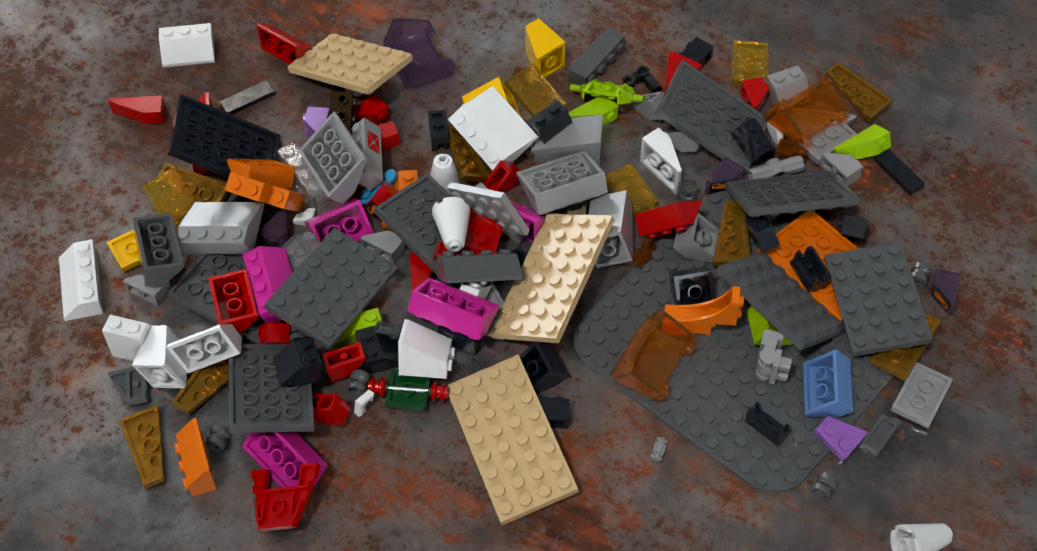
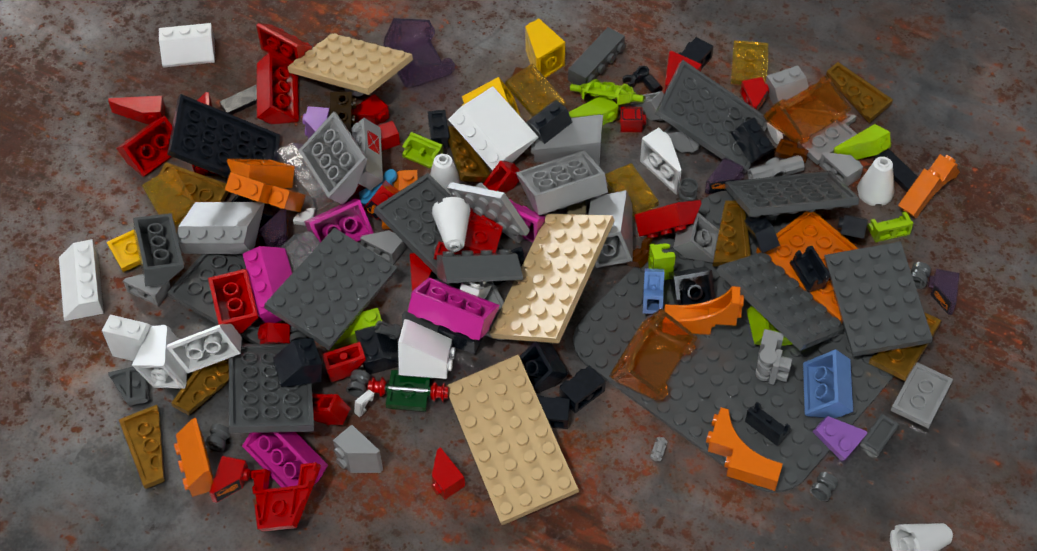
(147, 147): none -> red slope
(229, 478): none -> red slope
(276, 91): none -> red slope
(357, 452): none -> light grey slope
(421, 150): none -> lime hinge
(446, 476): none -> red slope
(582, 388): none -> black brick
(632, 119): none -> red brick
(653, 290): none -> medium blue brick
(661, 260): none -> lime hinge
(741, 460): none -> orange arch
(877, 183): none -> white cone
(891, 228): none -> lime hinge
(928, 184): none -> orange arch

